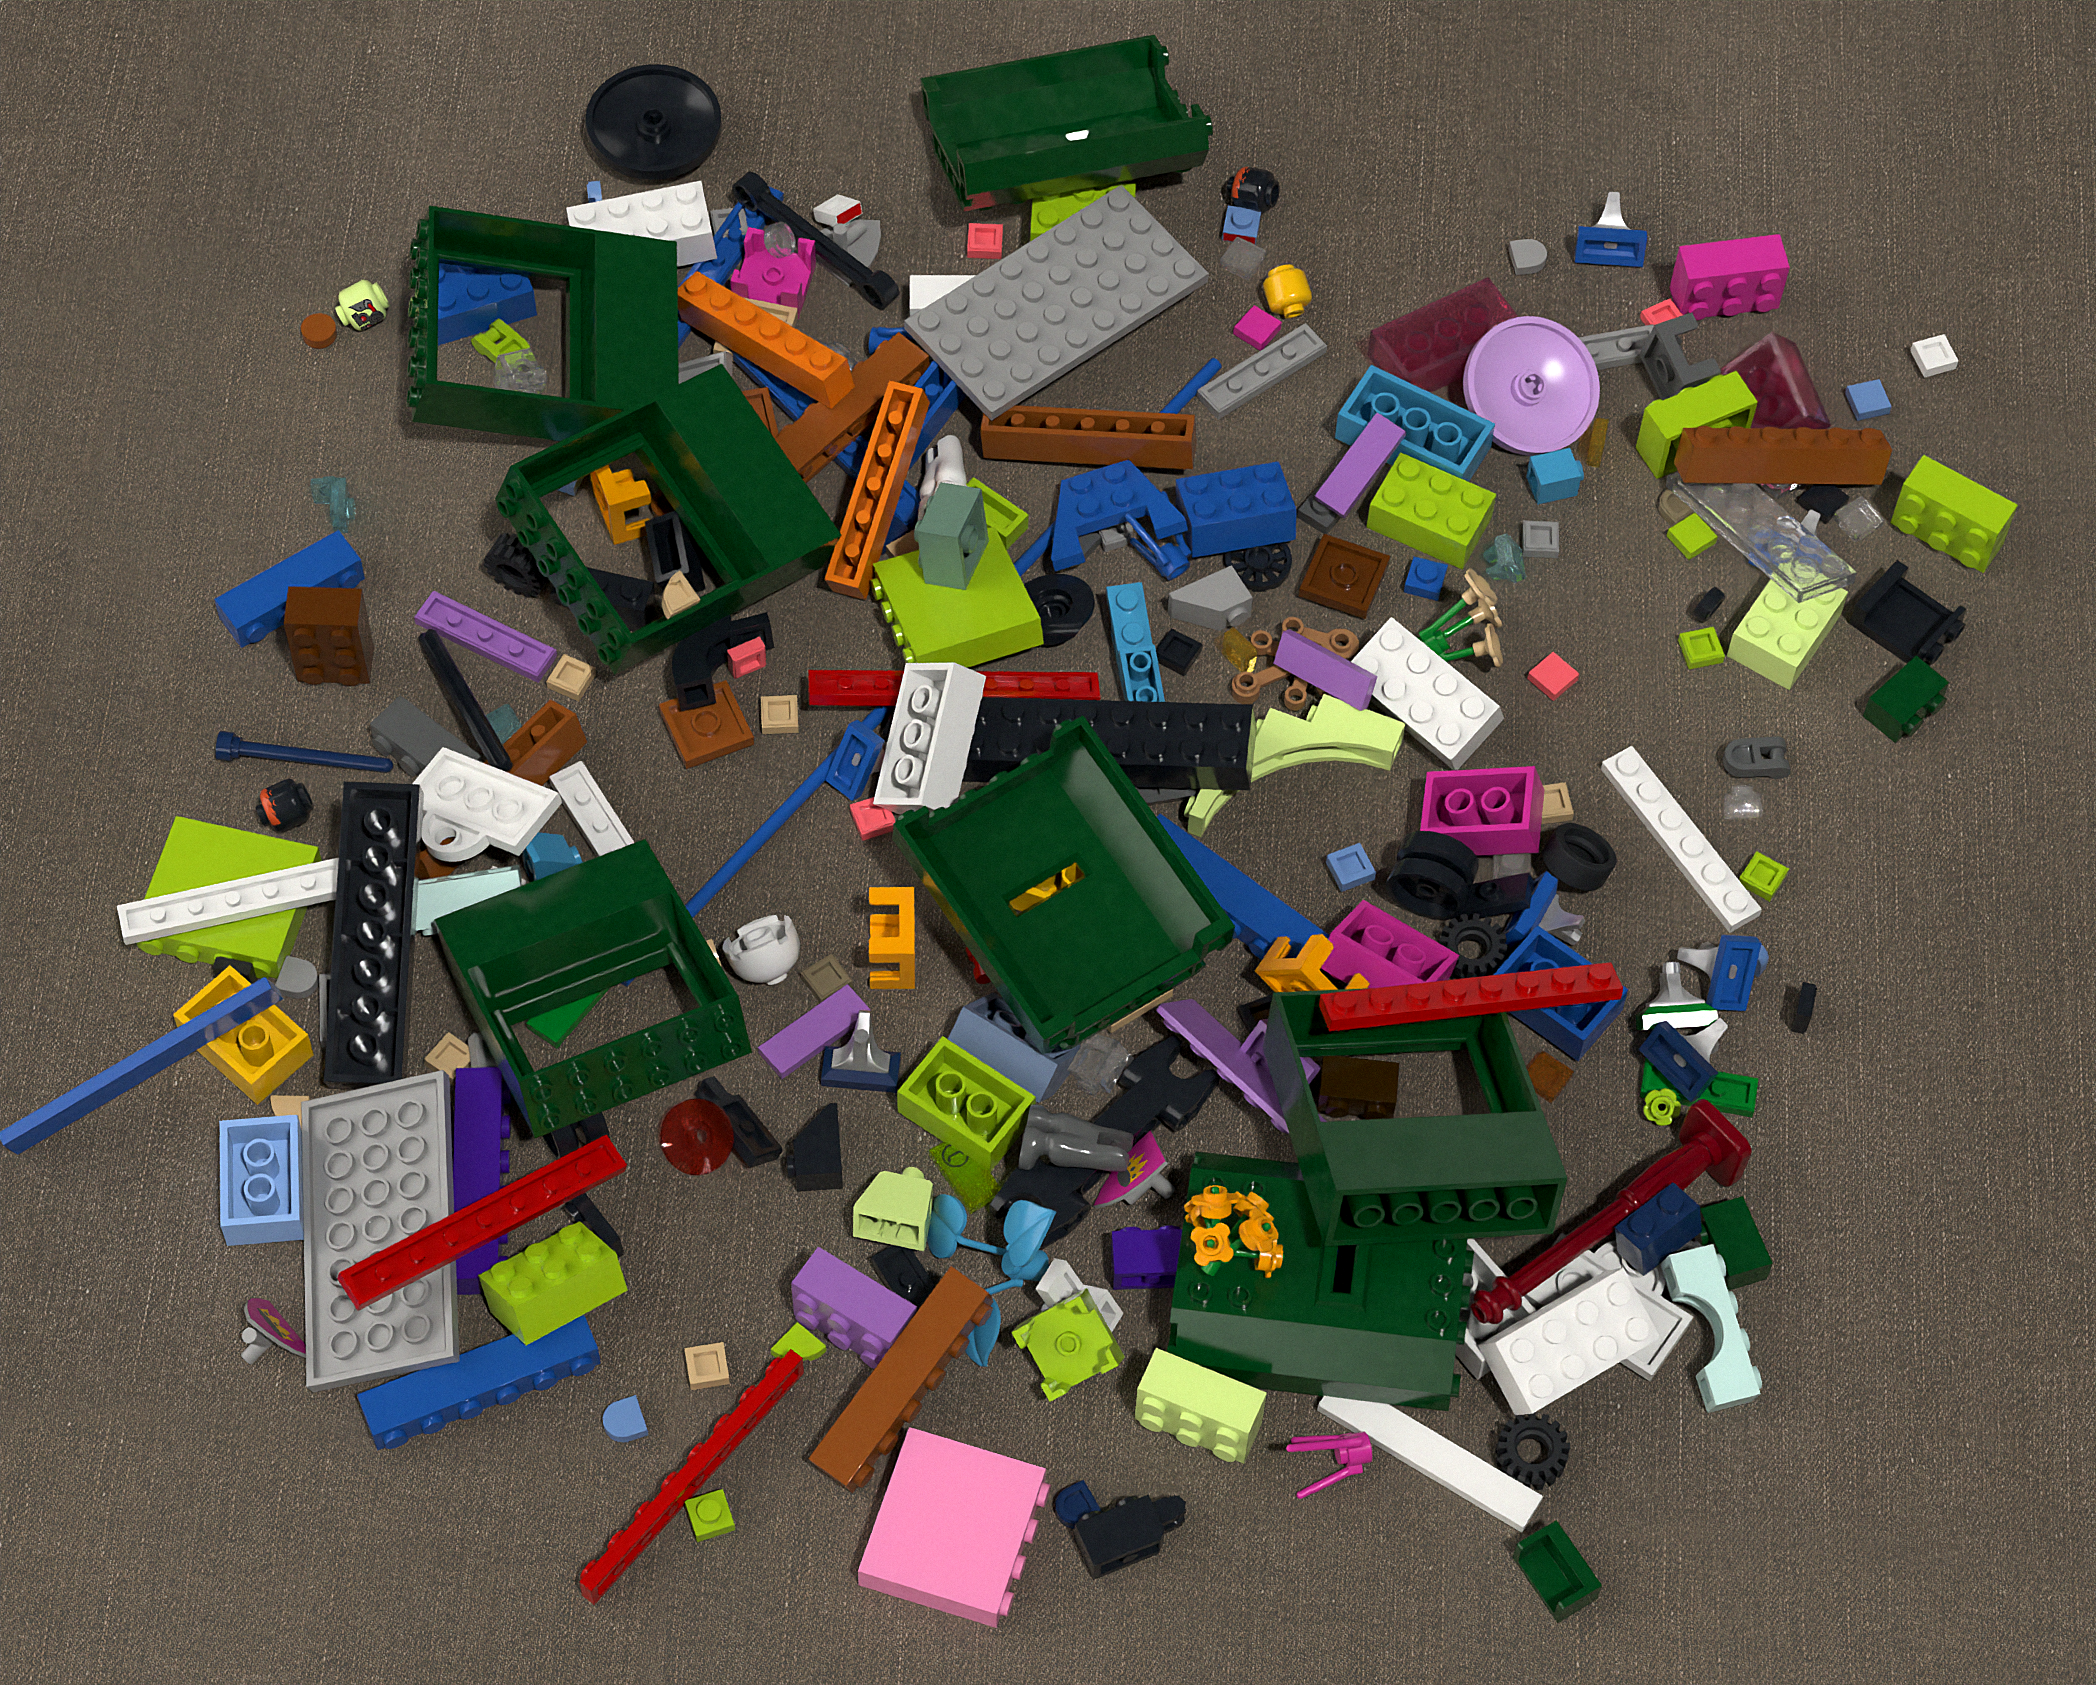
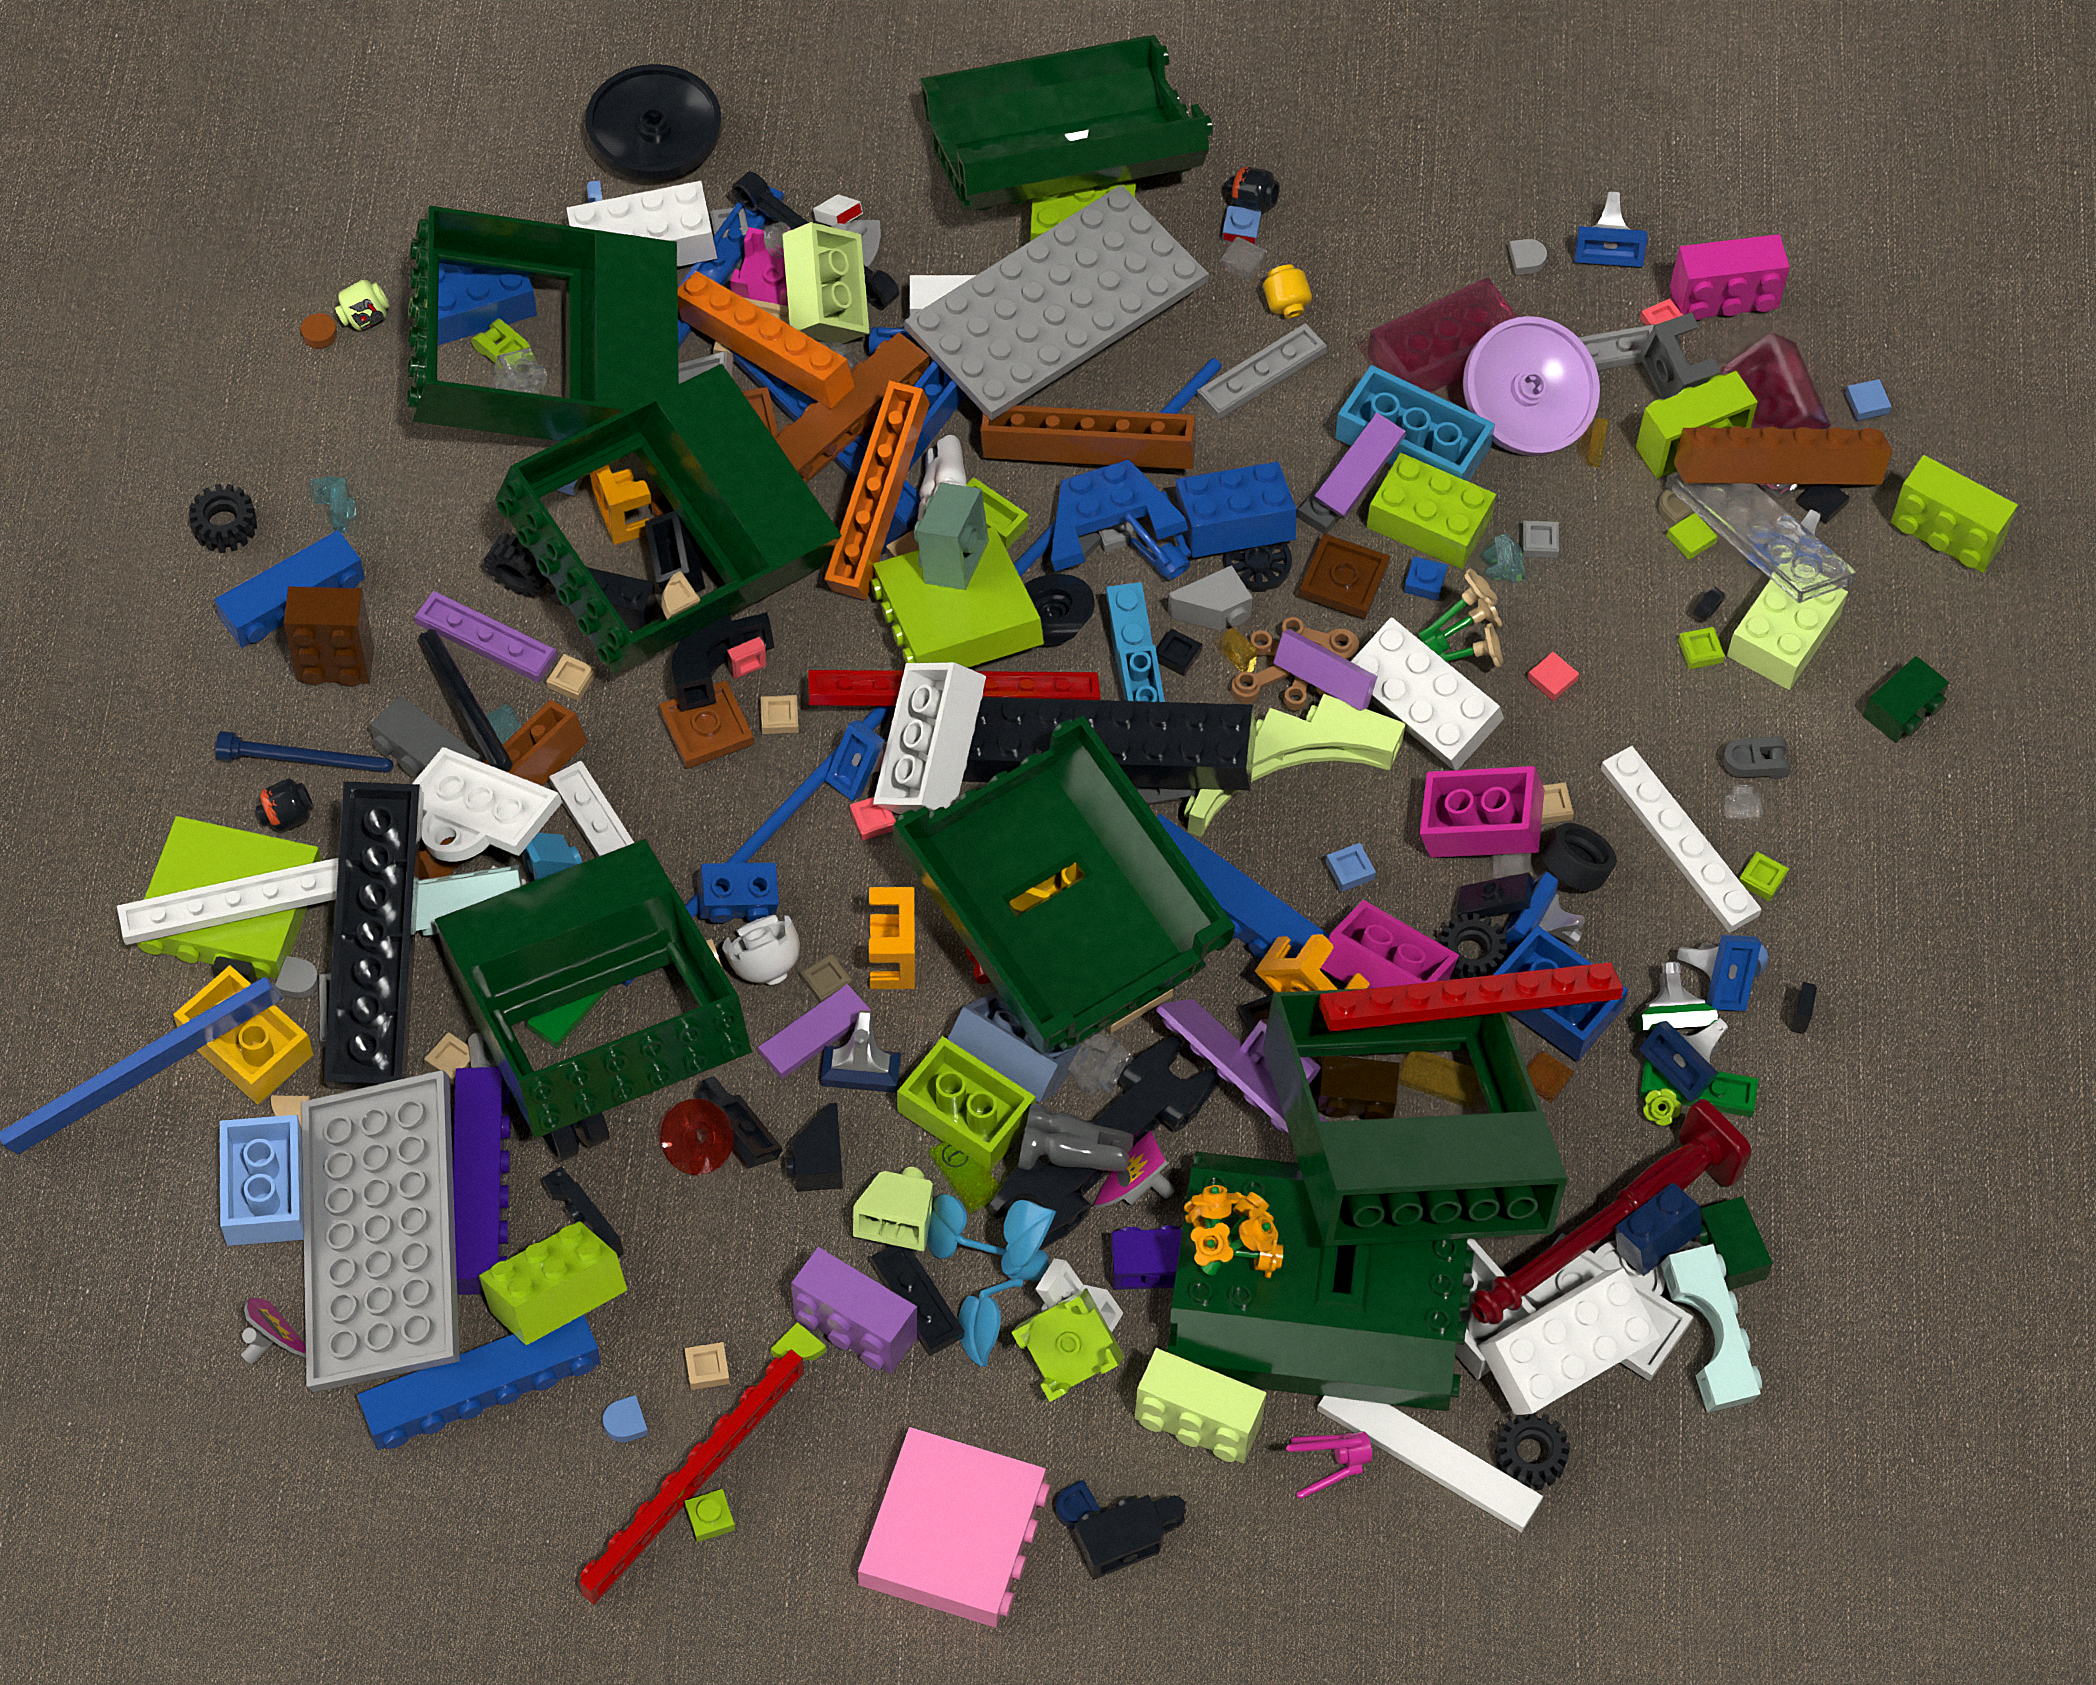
(217, 502): none -> black tyre
(481, 1222): red plate -> none
(737, 891): none -> blue brick
(826, 282): none -> yellowish green brick
(902, 1380): dark orange brick -> none
(985, 241): coral tile -> none
(1257, 328): dark pink tile -> none
(1432, 875): black wheel -> none
(1440, 1078): none -> clear yellow tile
(1554, 475): dark azure brick -> none
(1557, 1571): dark green panel -> none
(1858, 519): clear tile -> none
(1906, 618): black panel -> none
(1934, 355): white plate -> none

